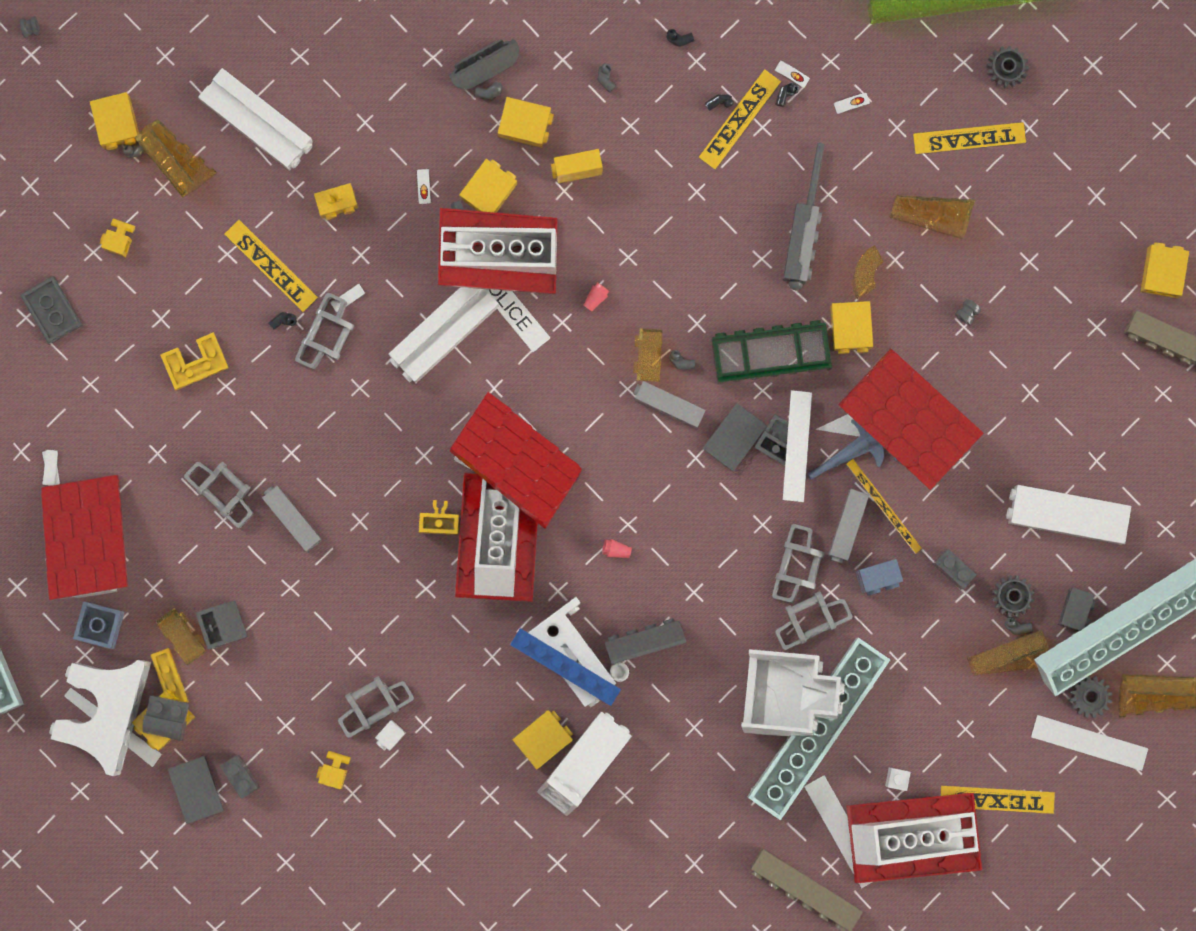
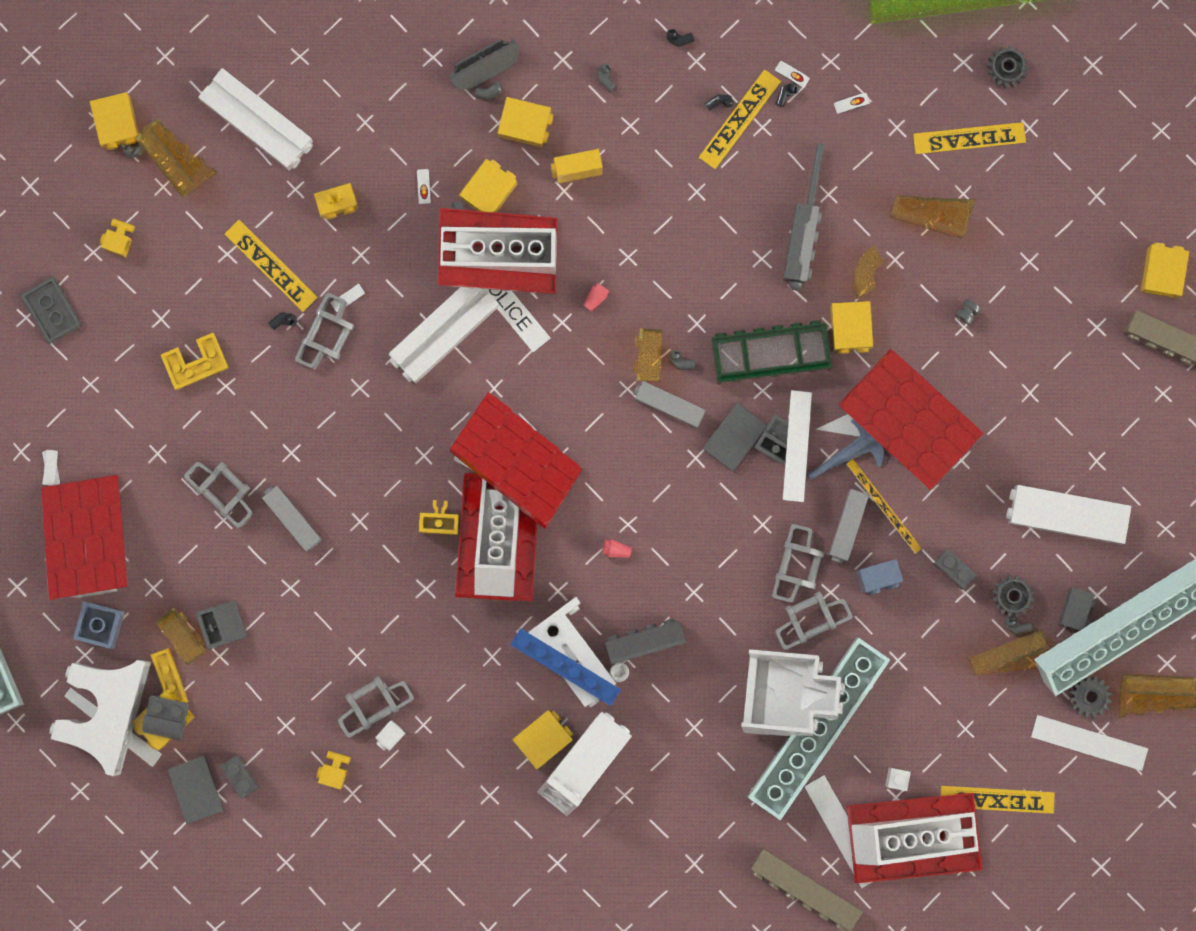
(29, 27): dark grey wheel -> none

